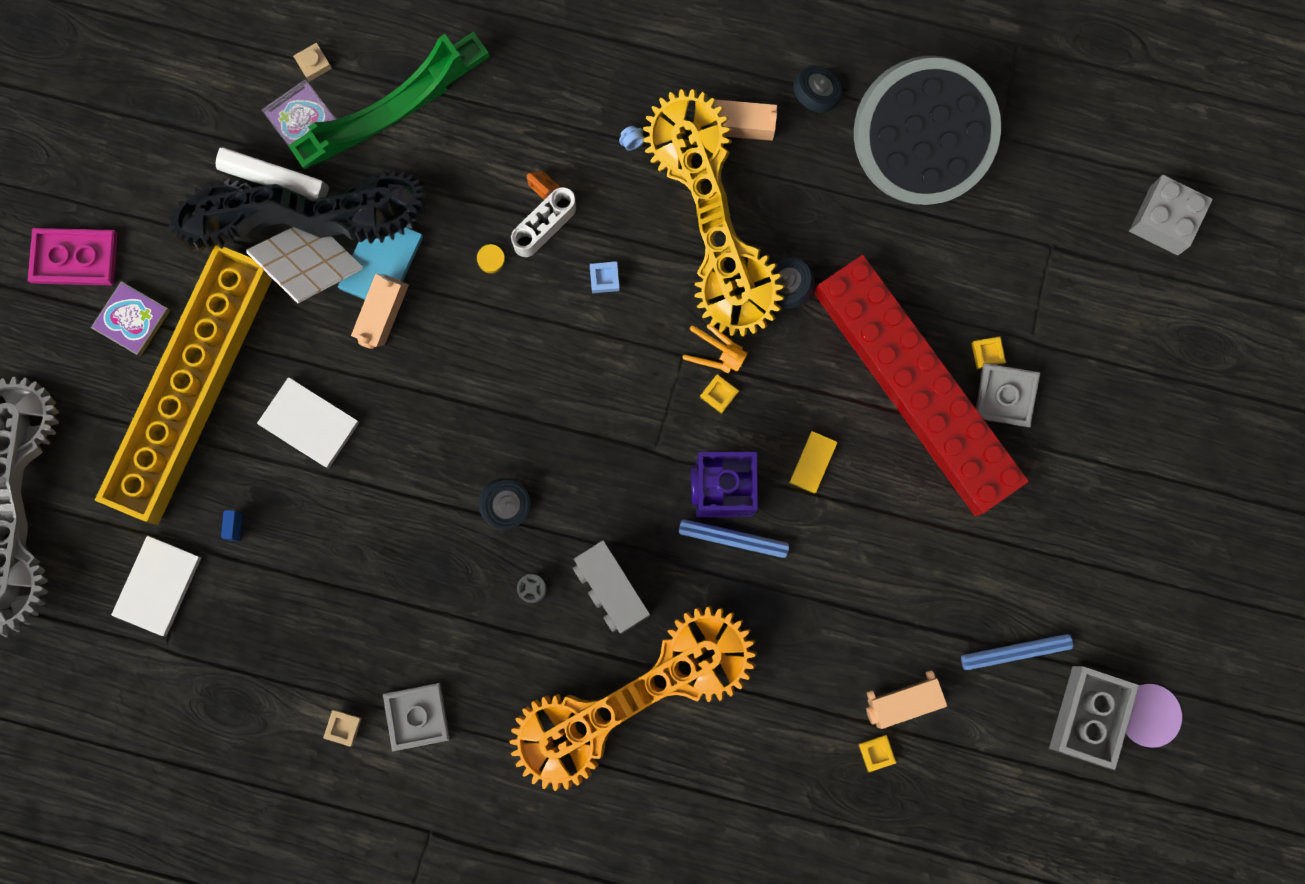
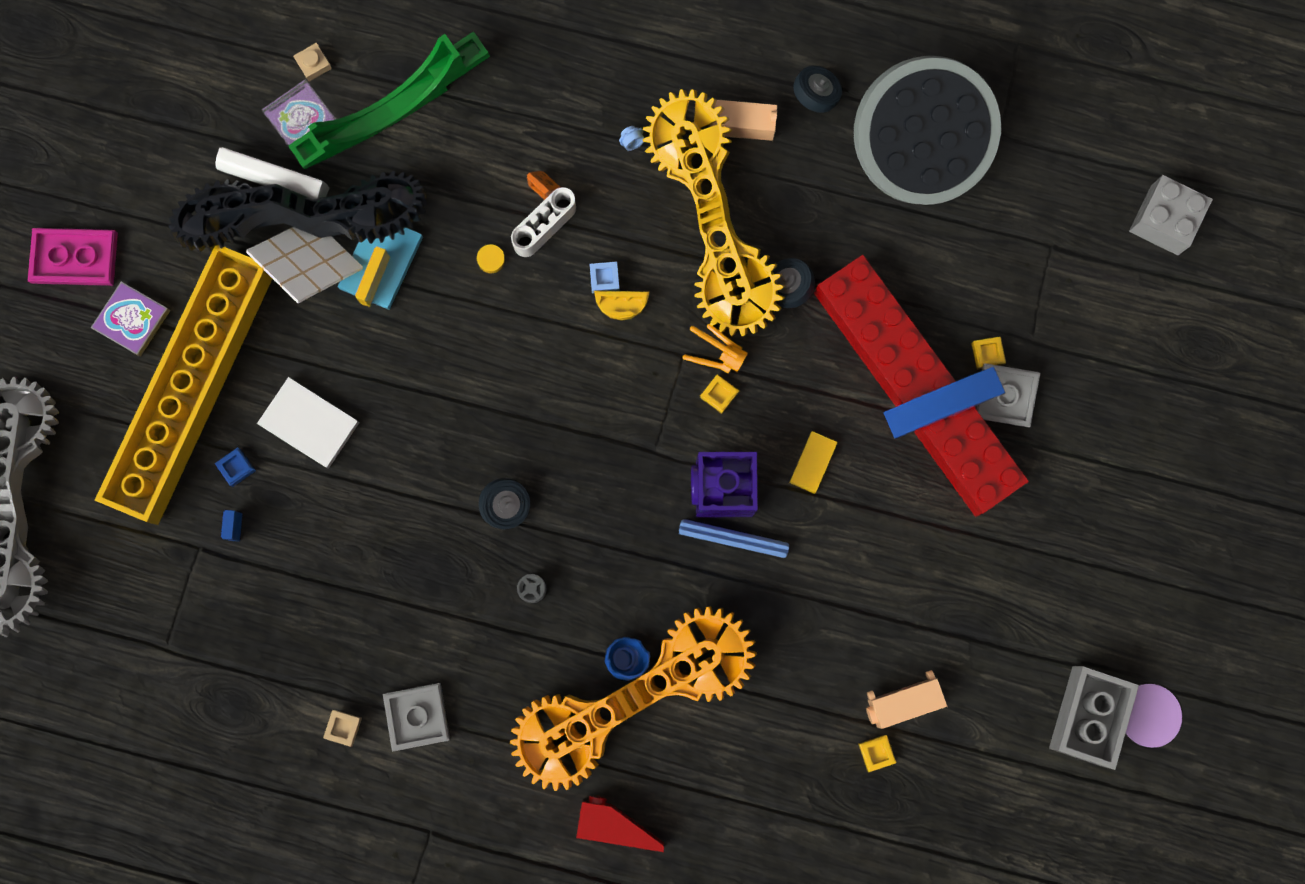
(156, 586): white tile -> none
(235, 467): none -> blue tile
(372, 276): none -> yellow tile
(379, 311): light nougat brick -> none
(608, 824): none -> red slope
(610, 588): light grey brick -> none
(621, 304): none -> yellow plate
(627, 658): none -> blue hair
(944, 402): none -> blue slope
(1016, 652): medium blue axle -> none

